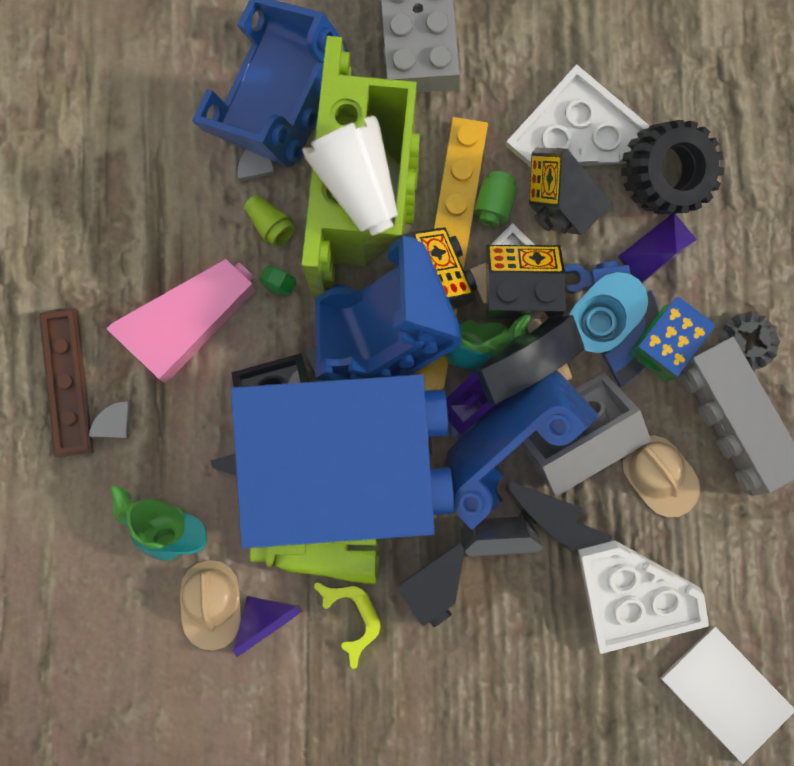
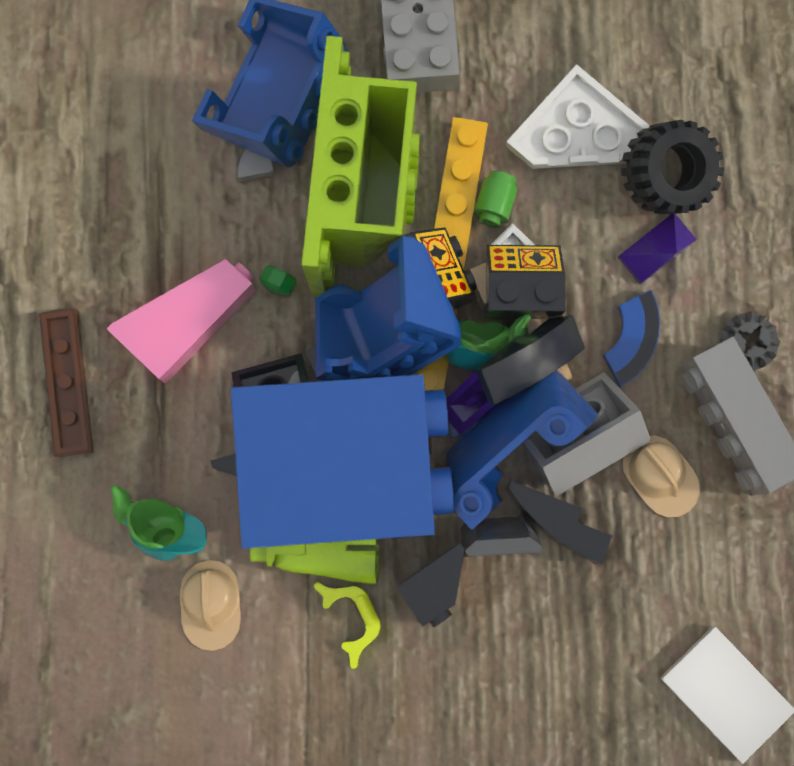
(112, 422): light grey tile -> none
(260, 620): dark purple slope -> none
(270, 221): lime cone -> none
(356, 174): white cone -> none
(564, 192): black slope -> none
(588, 279): blue plate -> none
(610, 311): medium azure piece -> none
(636, 598): white plate -> none
(672, 339): blue piece -> none

